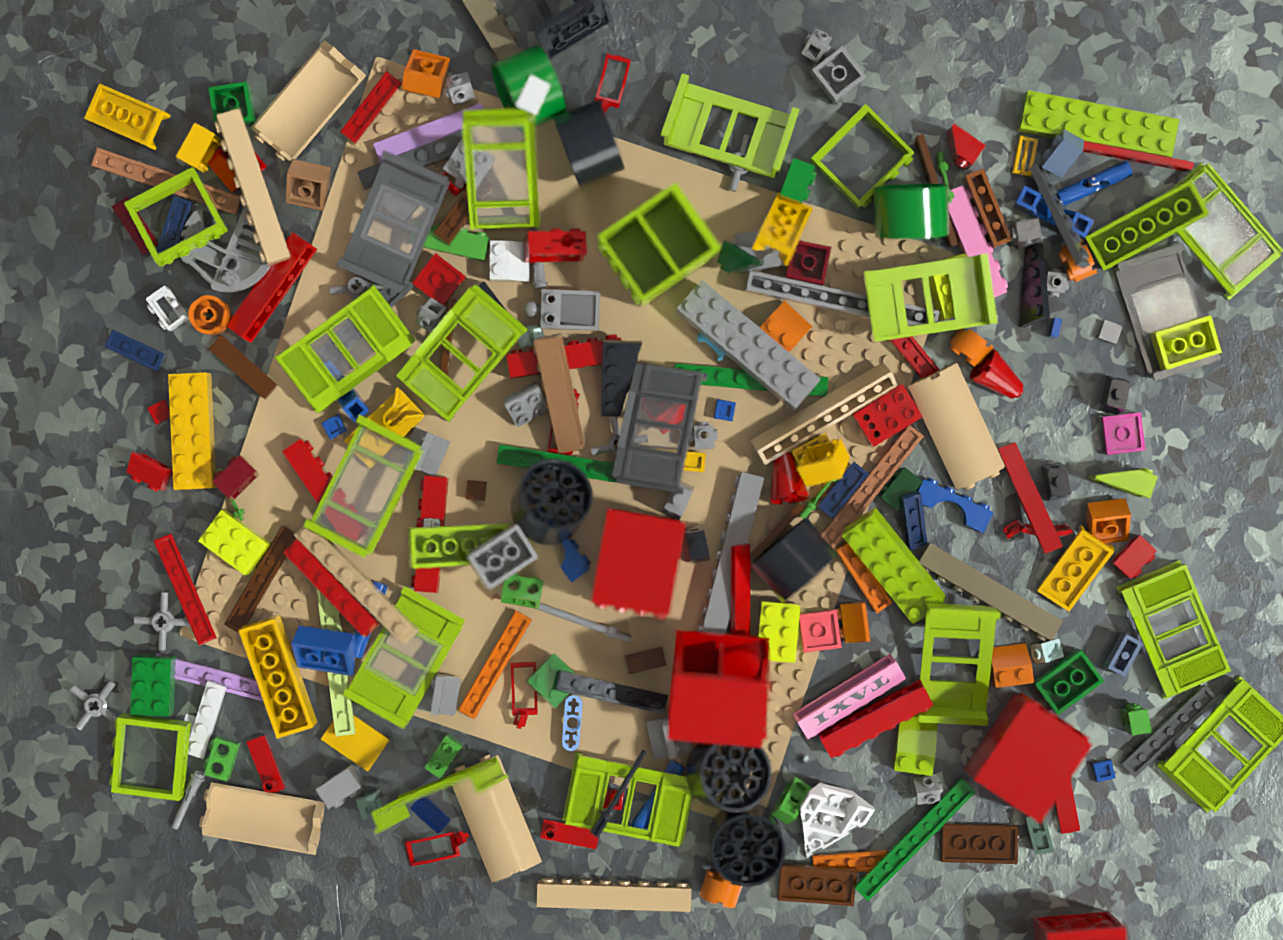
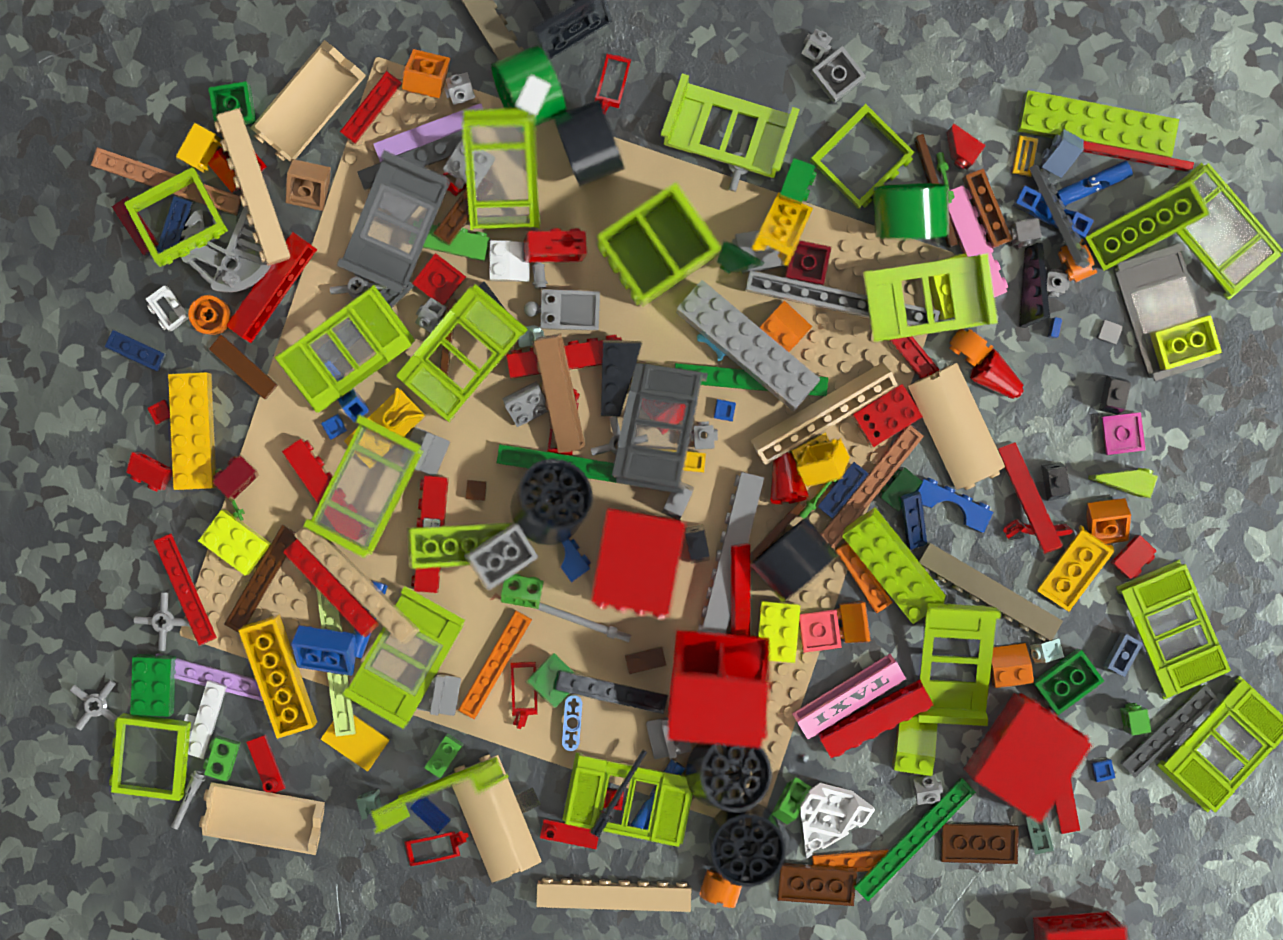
(125, 115): yellow plate -> none
(343, 784): light grey brick -> none

